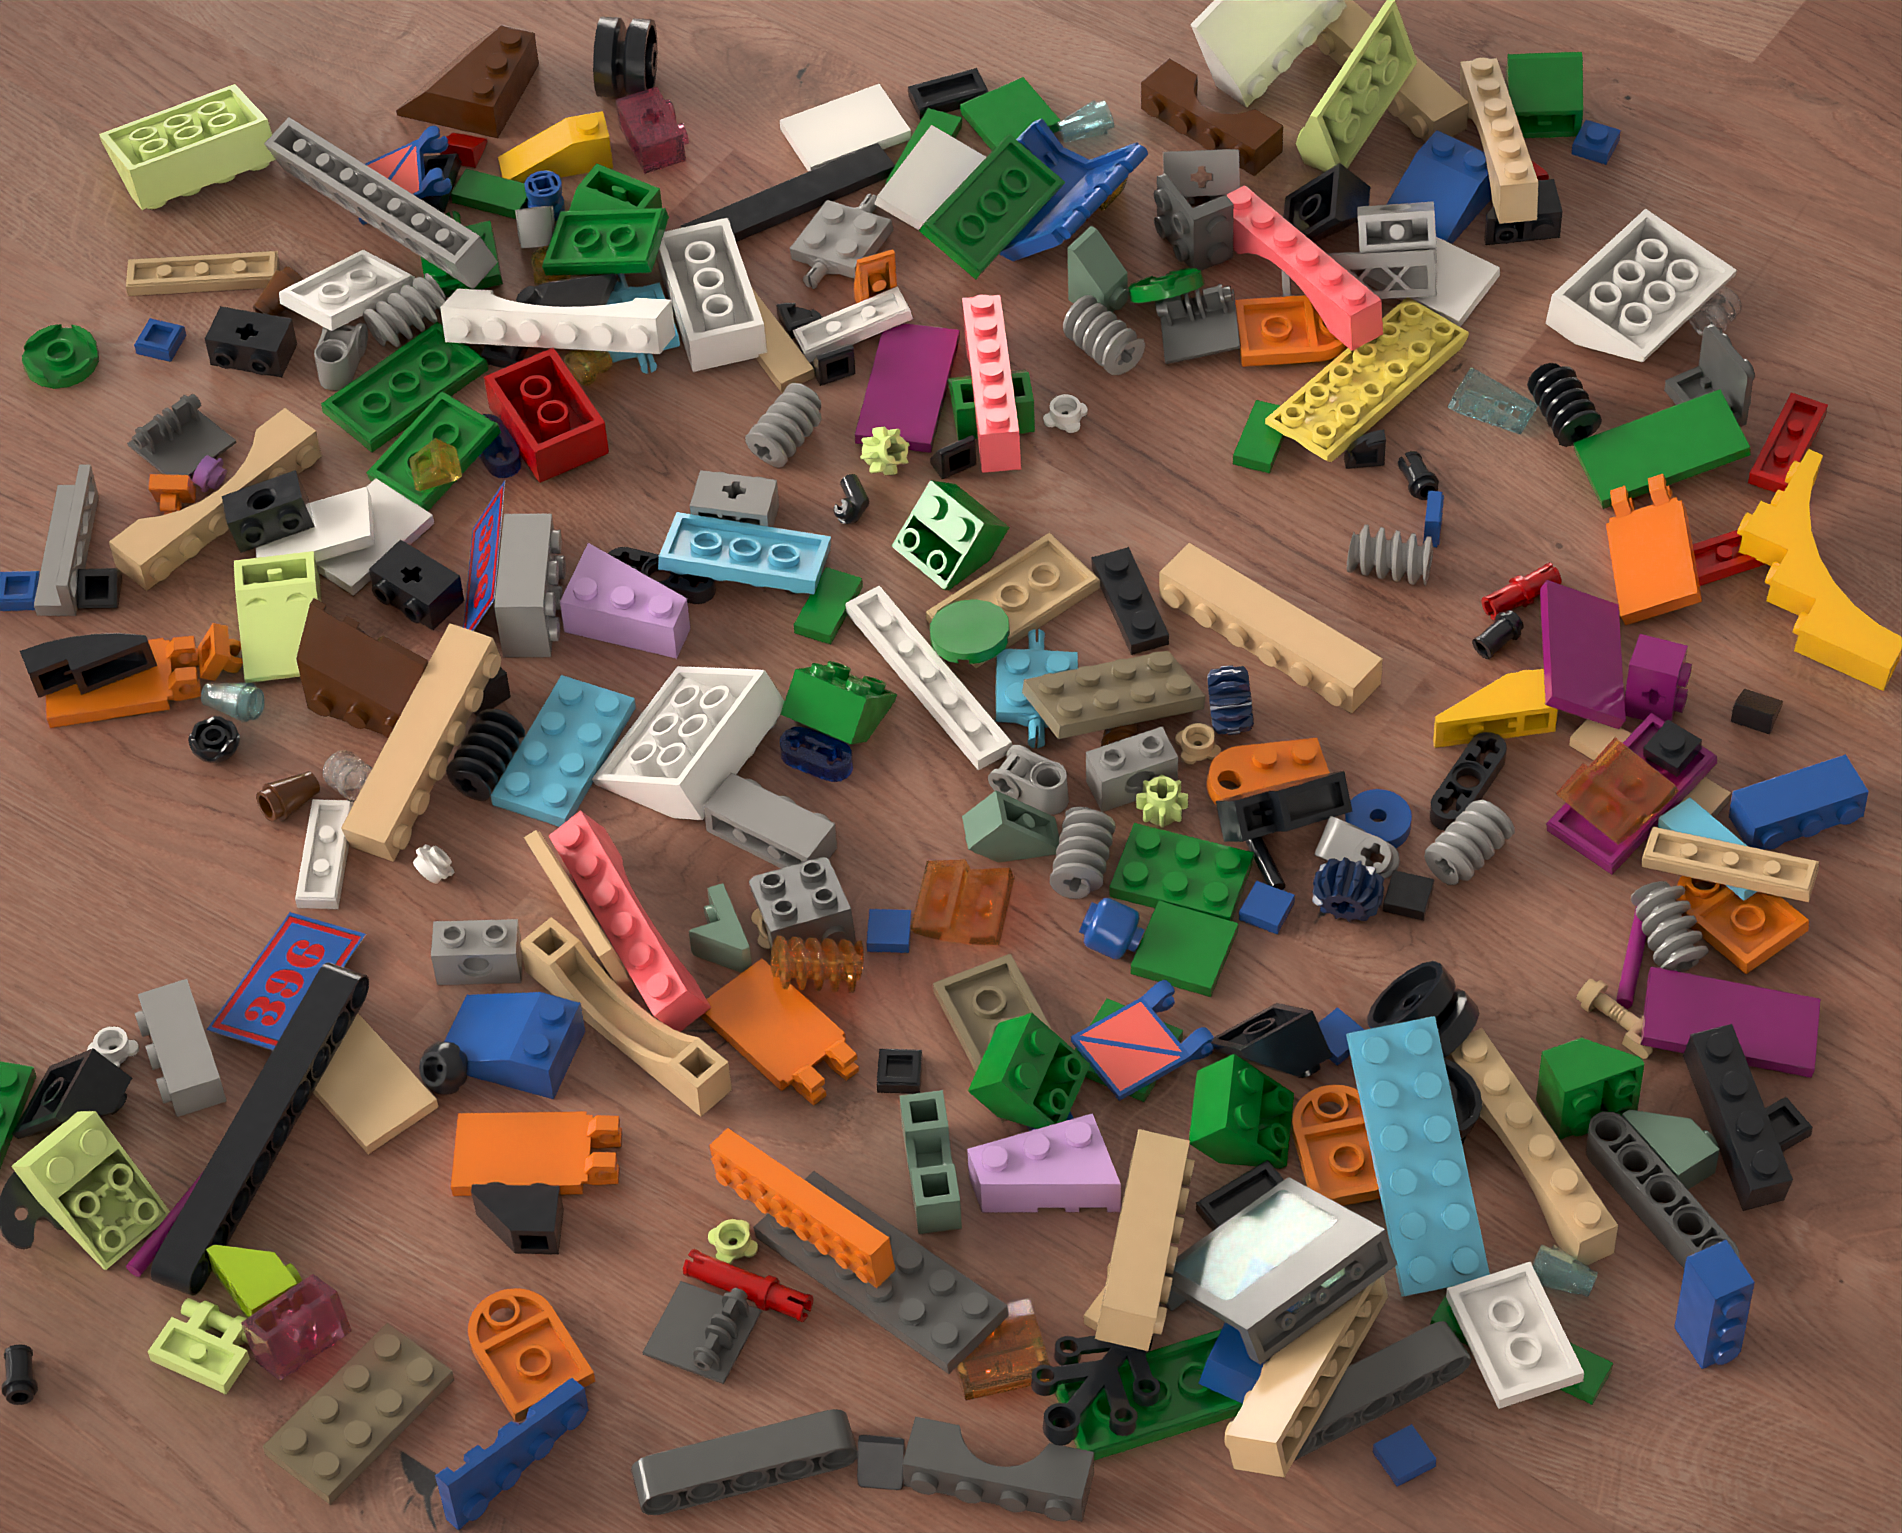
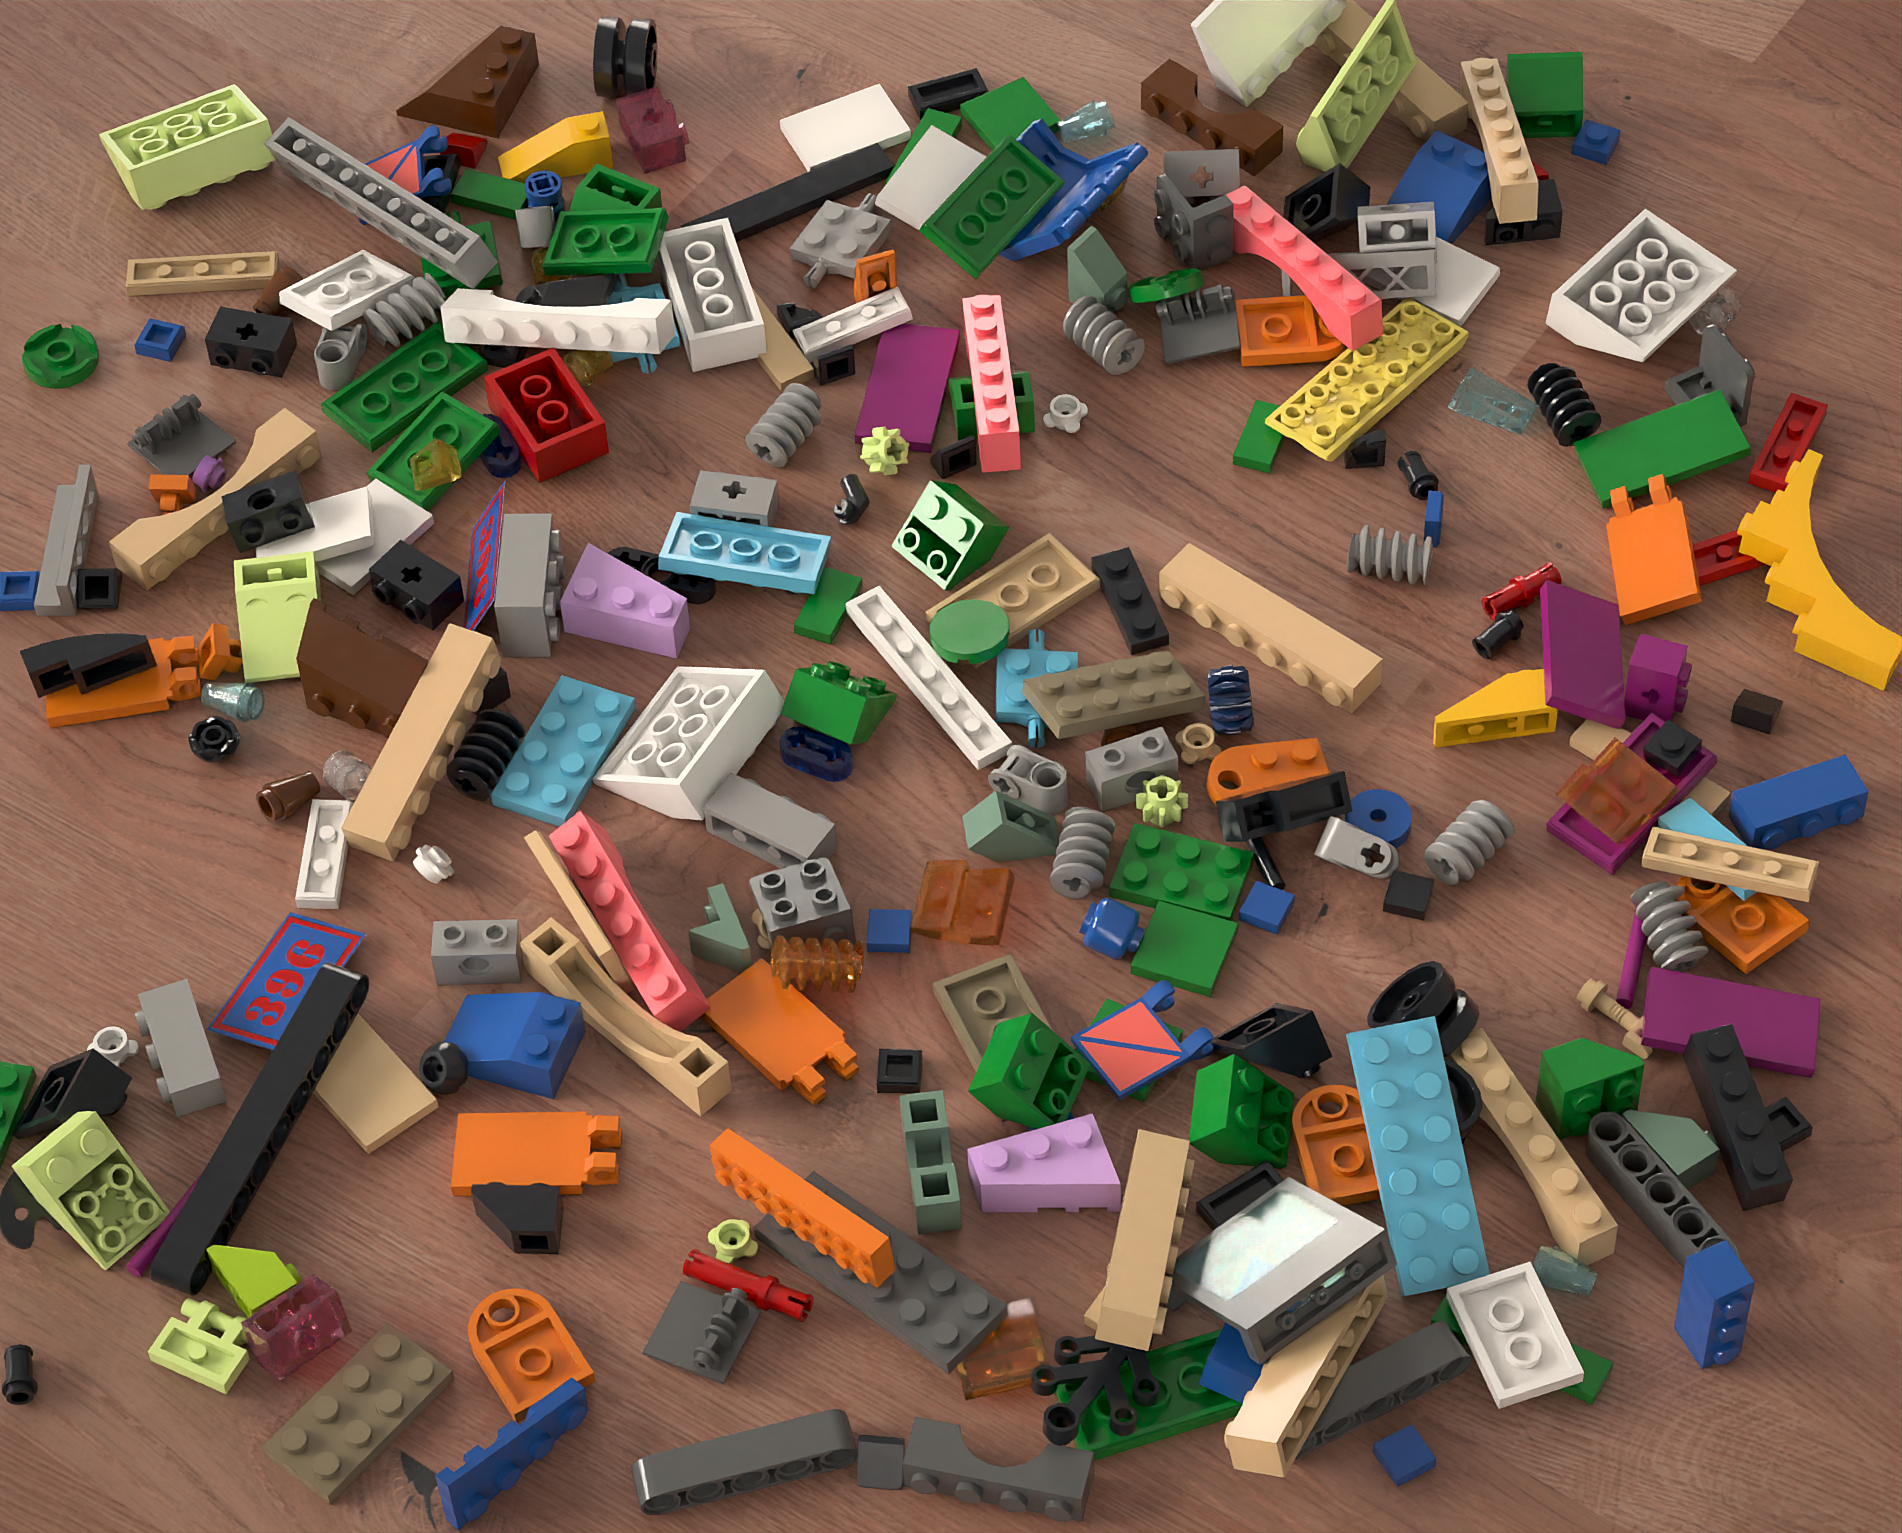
(1334, 1029): blue tile -> none
(1348, 889): dark blue gear -> none
(1468, 765): black beam -> none

